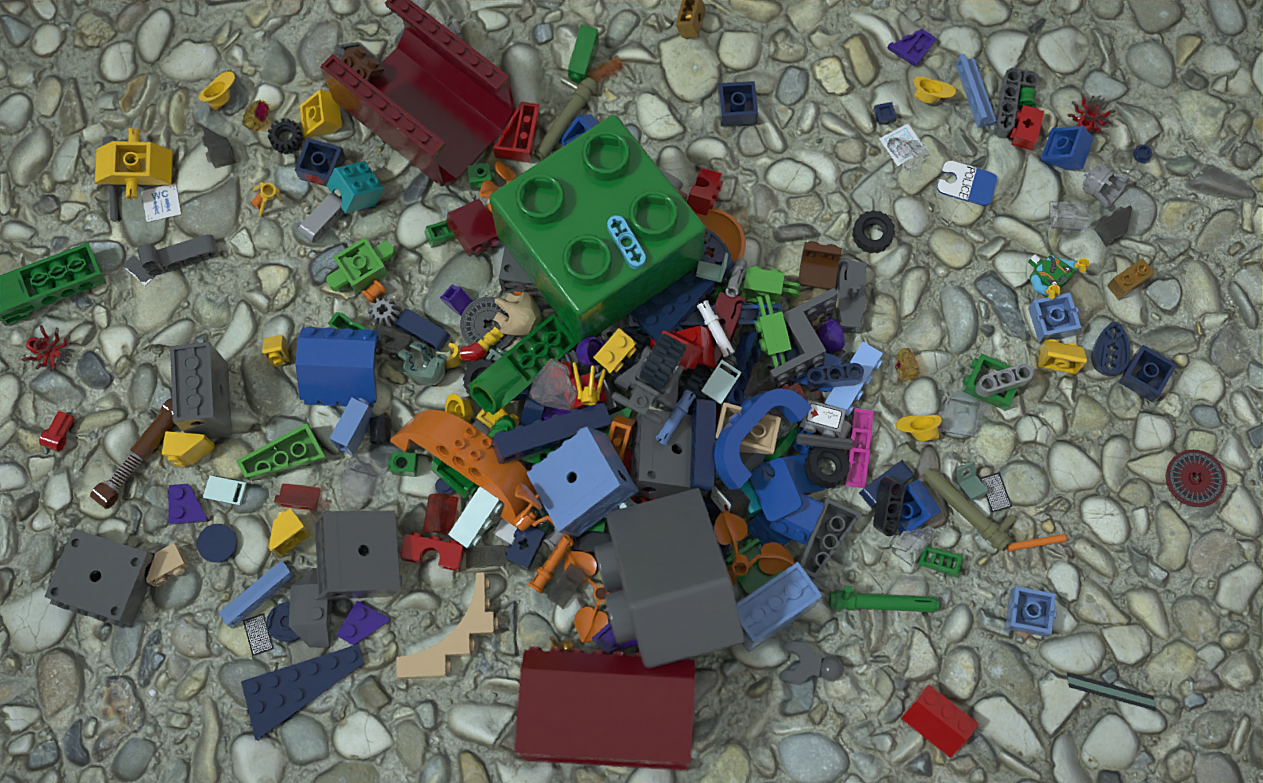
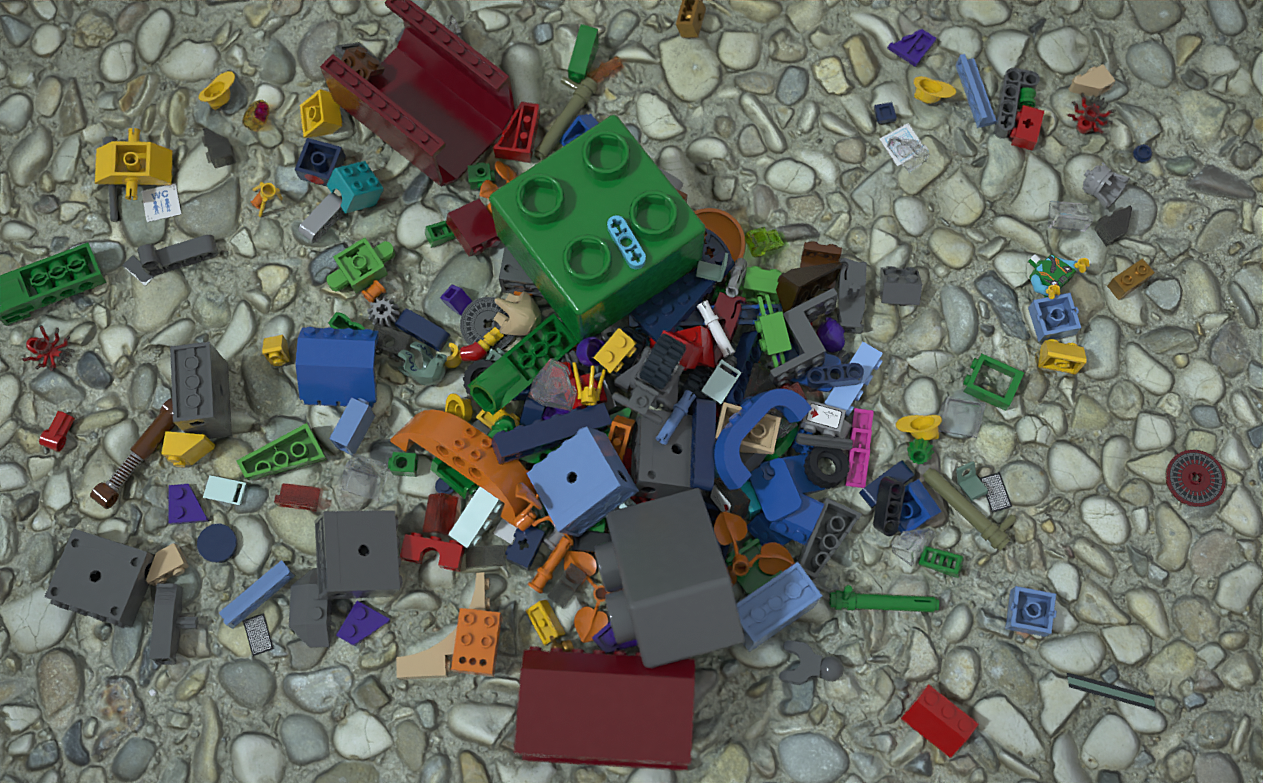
(167, 623): none -> dark grey piece
(279, 626): dark blue tile -> none
(286, 691): dark blue wing -> none
(287, 532): yellow slope -> none
(290, 144): black tyre -> none
(380, 430): black piece -> none
(476, 642): none -> orange piece
(545, 621): none -> yellow slope
(705, 191): red arch -> none
(737, 103): dark blue brick -> none
(762, 241): none -> clear neon green brick
(803, 283): none -> dark brown wedge
(880, 219): black tyre -> none
(900, 285): none -> dark grey slope
(906, 365): clear yellow rock -> none
(920, 451): none -> green piece
(971, 183): piece -> none
(1010, 374): light grey beam -> none
(1036, 542): orange bar -> none
(1068, 147): blue slope -> none
(1094, 82): none -> tan slope
(1101, 351): dark blue piece -> none
(1147, 373): dark blue brick -> none

